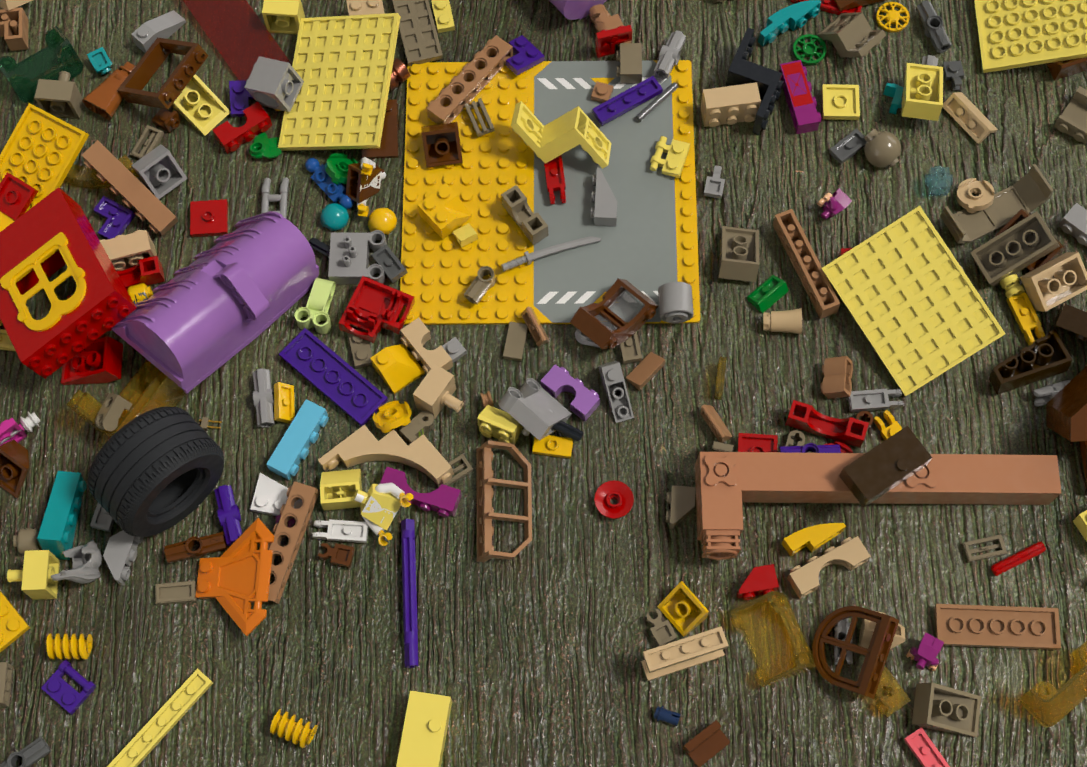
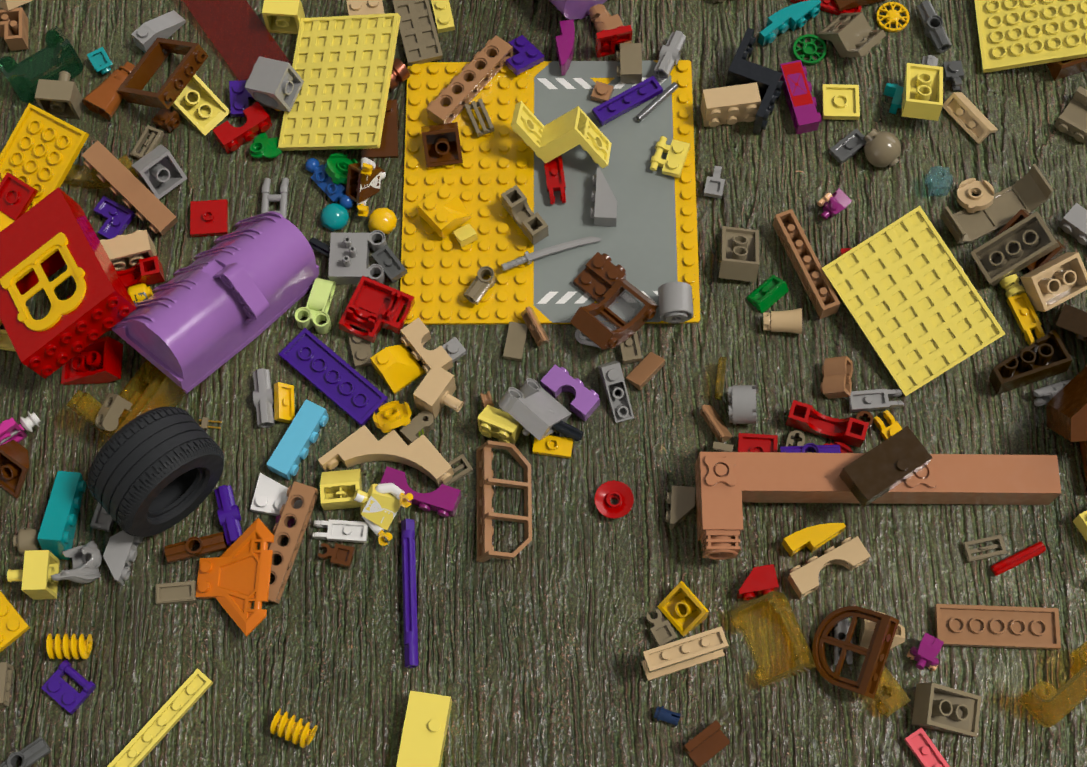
(565, 45): none -> magenta slope
(599, 276): none -> reddish brown plate
(742, 404): none -> light grey brick

